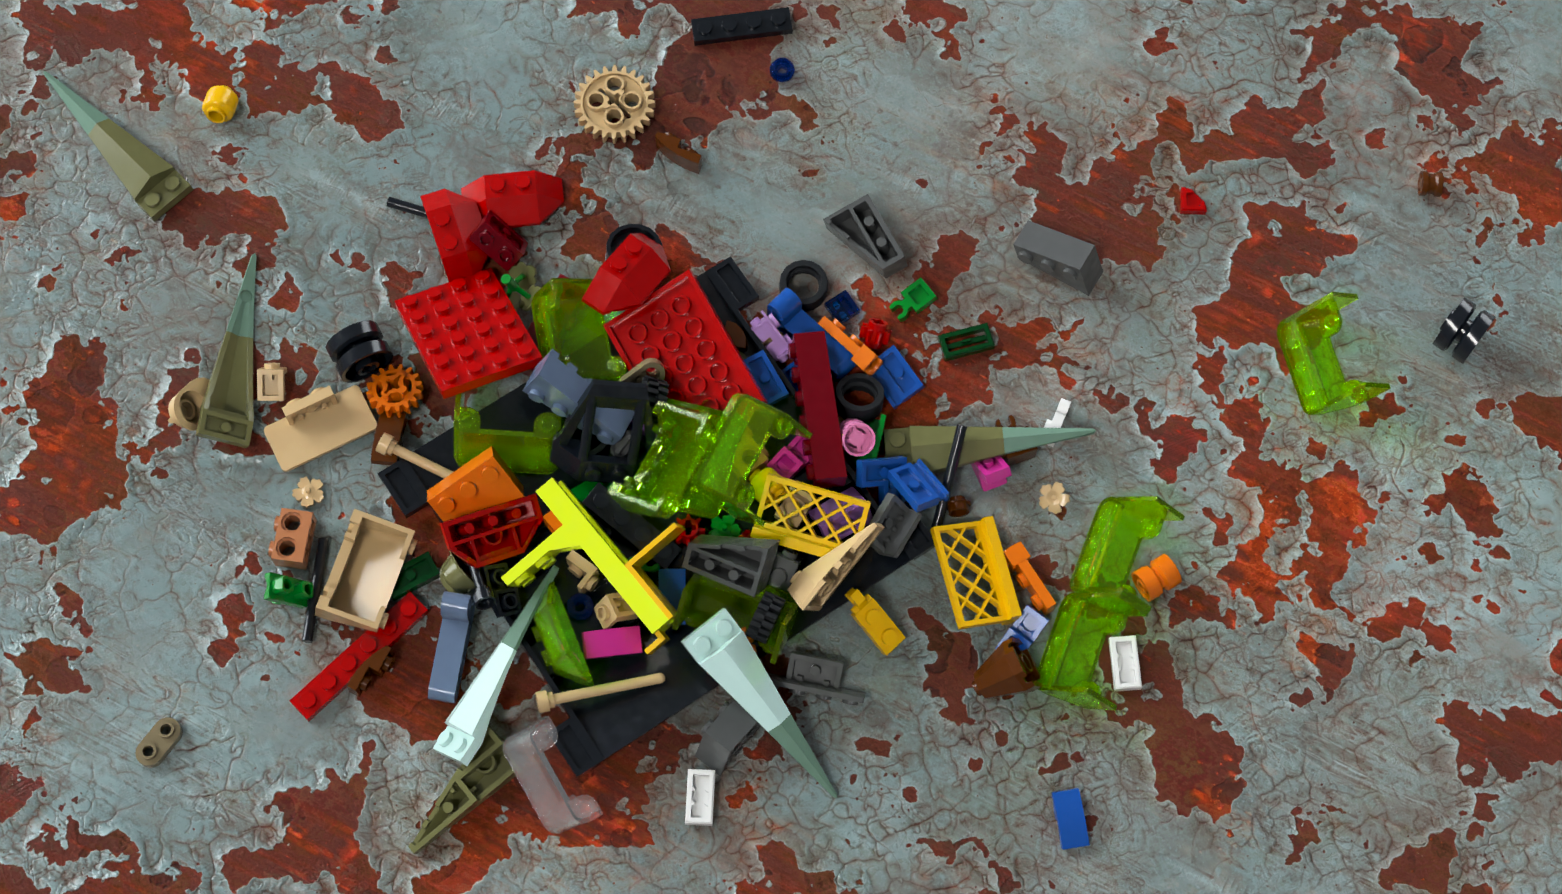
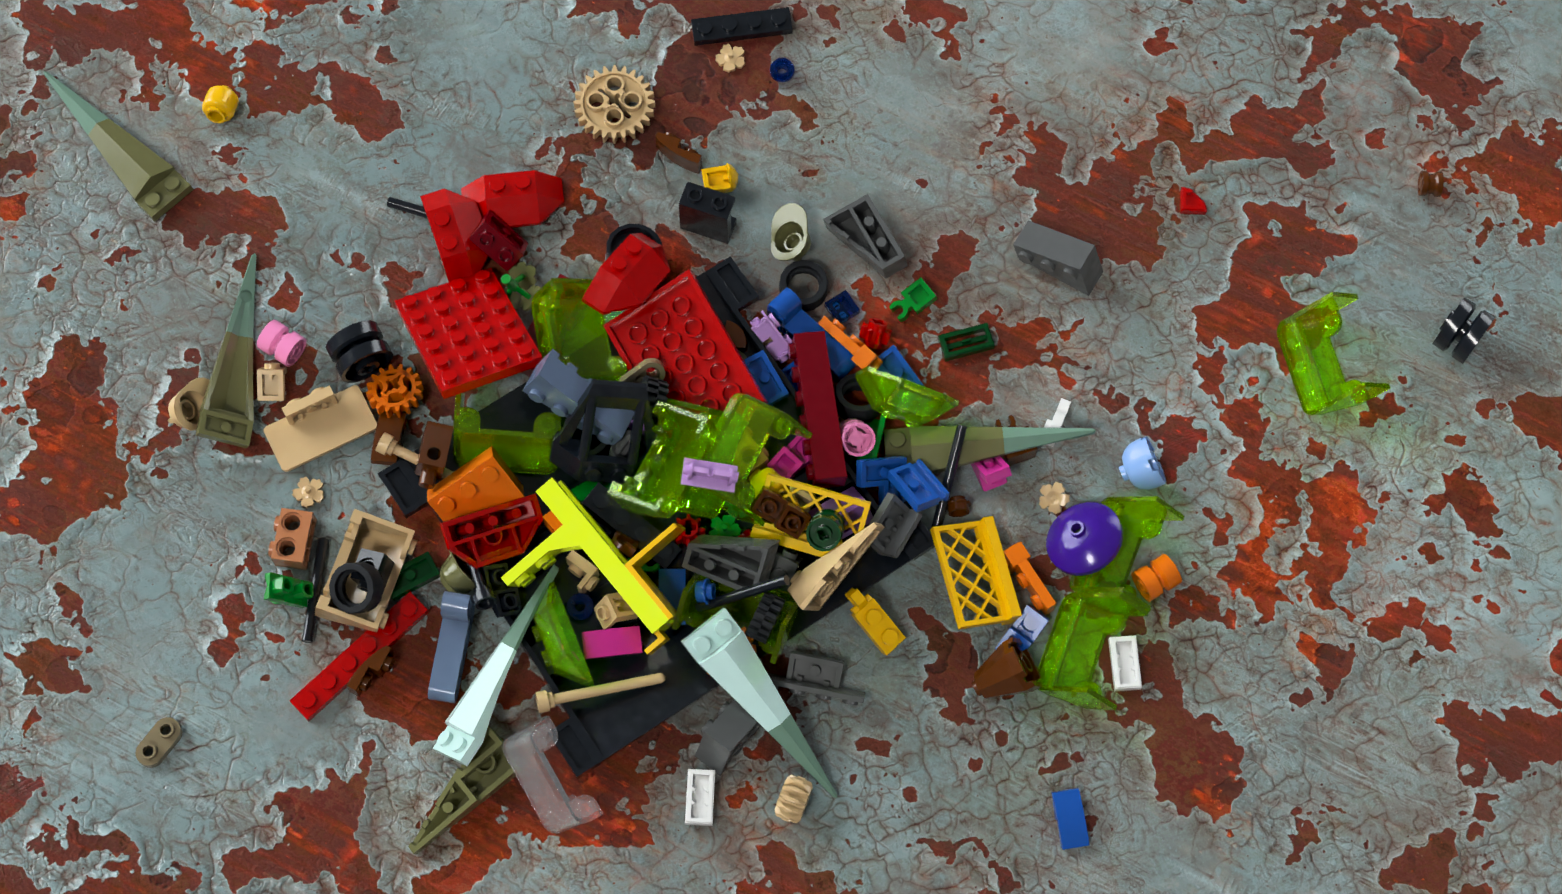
(278, 341): none -> bright pink wheel
(338, 587): none -> black tyre
(379, 561): none -> black brick
(433, 453): none -> reddish brown torso
(625, 543): none -> reddish brown tile
(705, 591): none -> blue plate
(707, 212): none -> black panel
(709, 475): none -> lavender hinge
(720, 178): none -> yellow plate
(730, 58): none -> tan plant
(743, 593): none -> black bar
(781, 512): none -> reddish brown slope
(790, 233): none -> piece
(793, 798): none -> tan gear
(825, 530): none -> dark green wheel
(902, 398): none -> clear neon green wedge
(1091, 546): none -> dark purple dish
(1141, 465): none -> light blue cylinder

